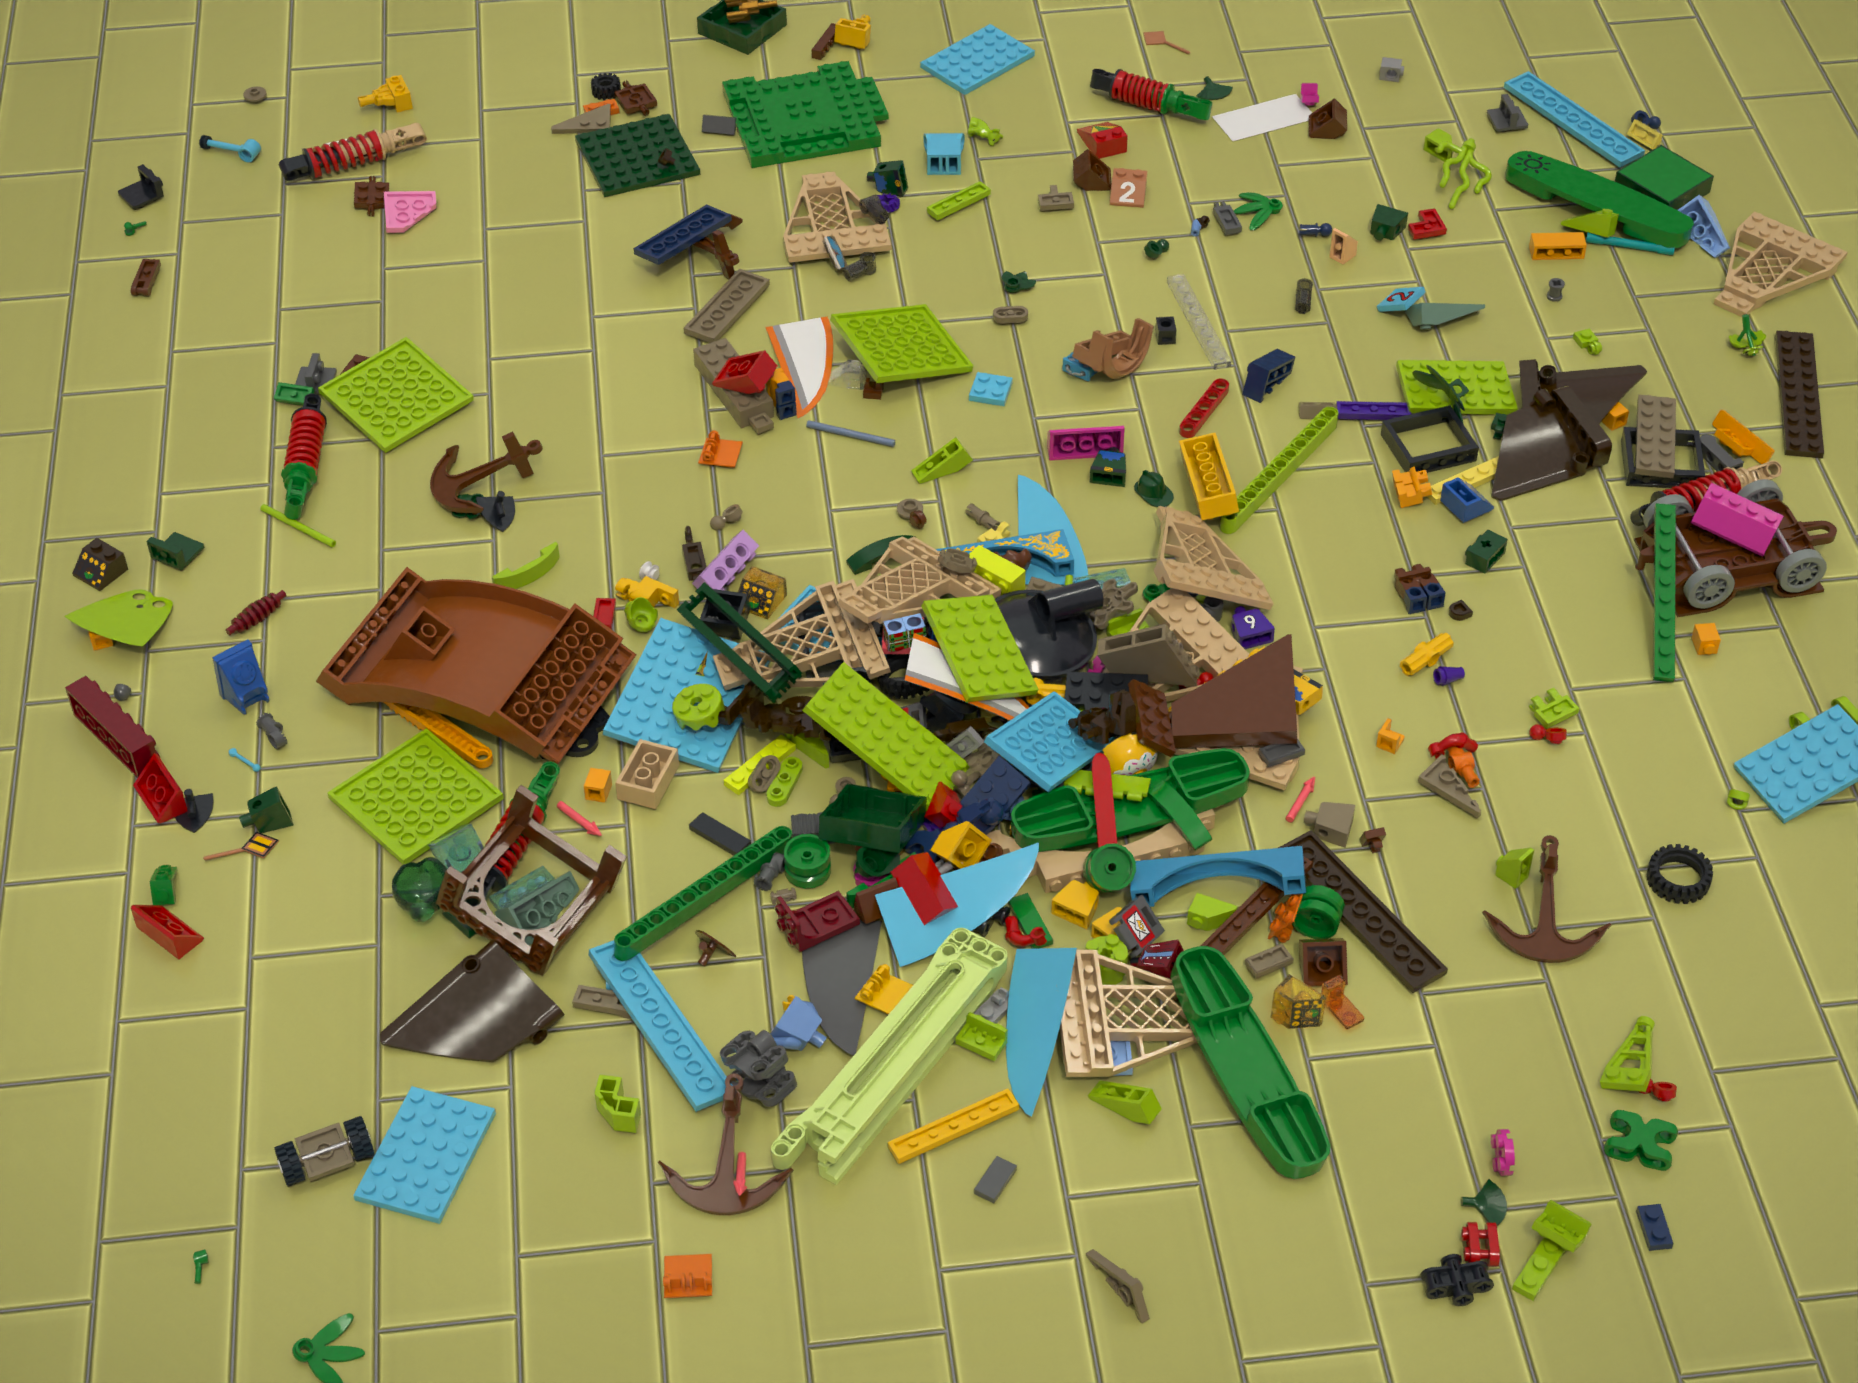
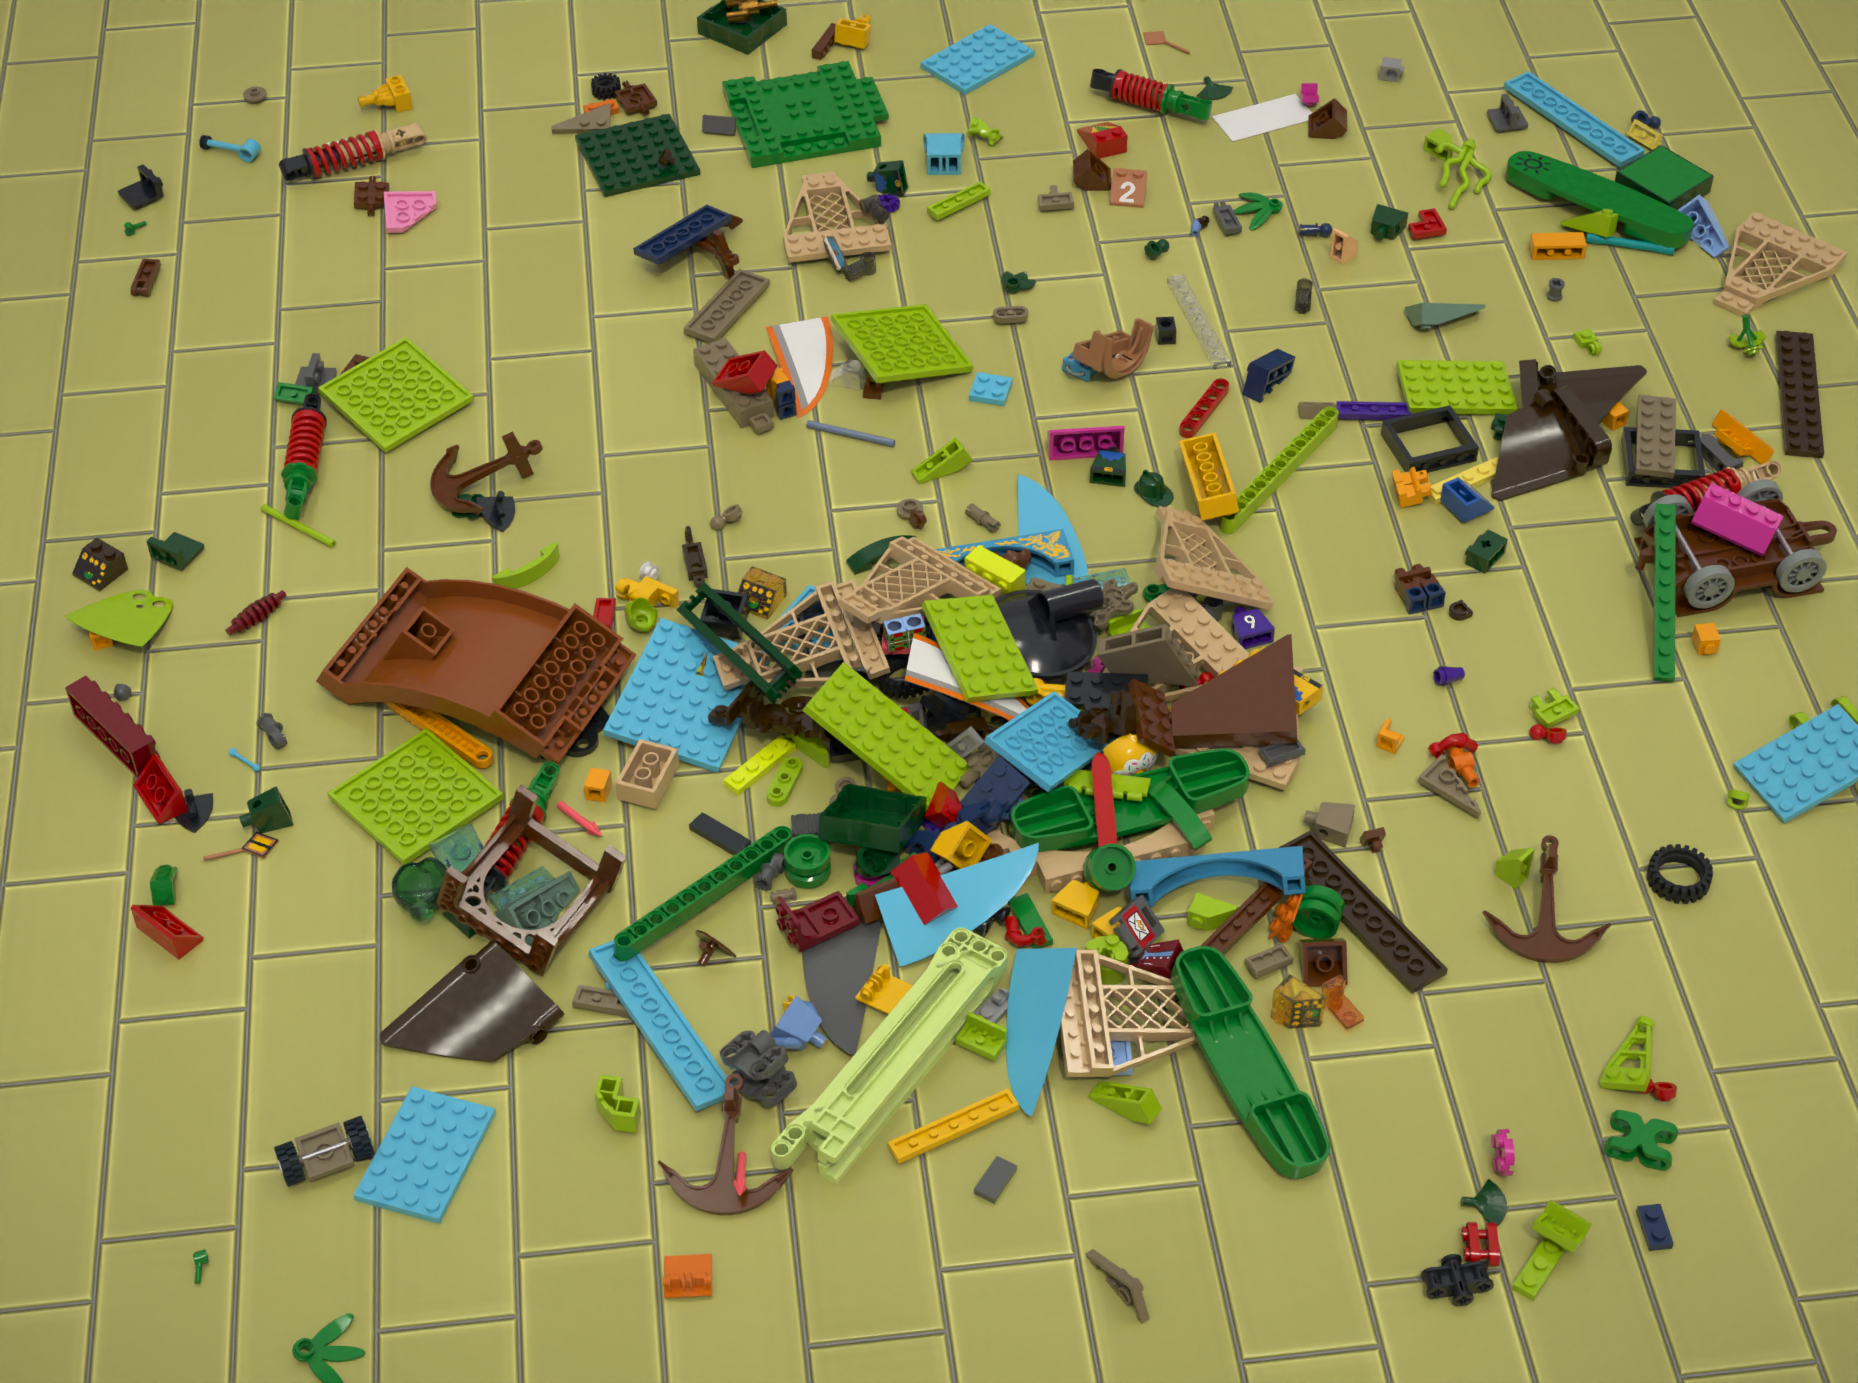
(240, 676): blue piece -> none
(704, 713): lime plate -> none
(720, 451): orange hinge -> none
(728, 562): lavender brick -> none
(764, 775): dark tan plate -> none
(957, 561): dark tan plate -> none
(959, 779): dark tan plate -> none
(1000, 533): light yellow plate -> none
(1309, 787): coral piece -> none
(1401, 299): medium azure tile -> none
(1426, 654): yellow piece -> none
(1436, 381): dark green piece -> none

